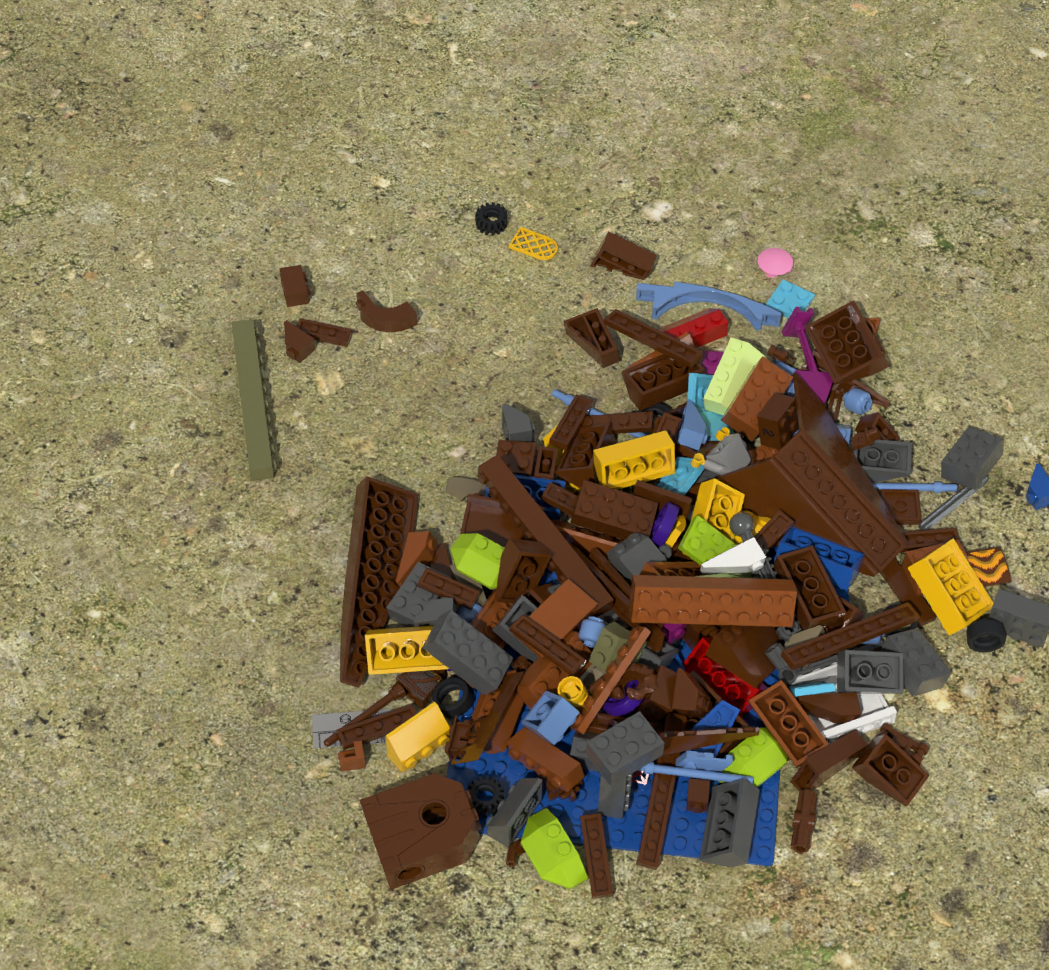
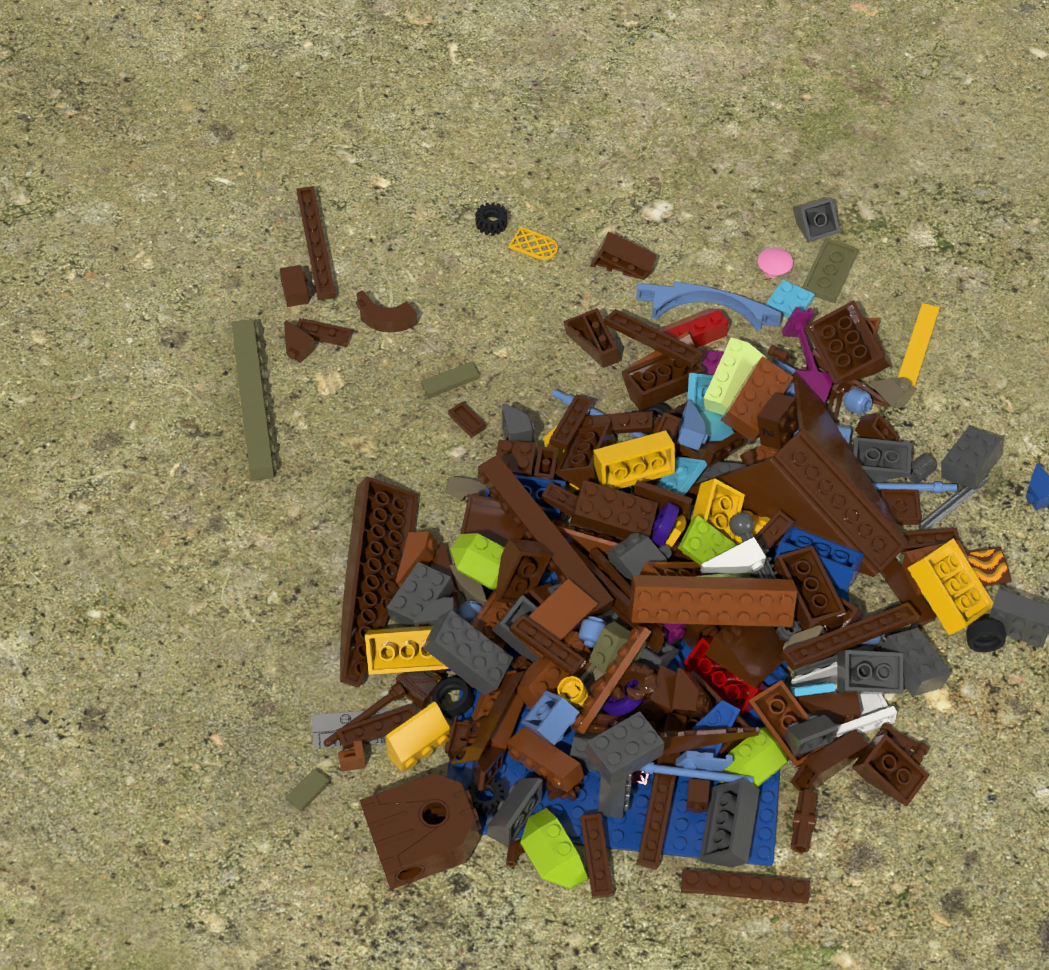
(307, 790): none -> olive tile
(315, 243): none -> reddish brown plate
(447, 587): reddish brown tile -> none
(449, 379): none -> olive tile
(467, 419): none -> reddish brown tile
(487, 766): none -> reddish brown slope
(726, 456): light grey torso -> none
(745, 886): none -> reddish brown plate
(774, 655): dark grey piece -> none
(810, 735): none -> dark grey slope
(817, 218): none -> dark grey slope
(830, 270): none -> olive tile
(865, 438): reddish brown piece -> none
(894, 390): none -> dark tan slope
(919, 343): none -> yellow tile
(921, 468): none -> dark grey piece

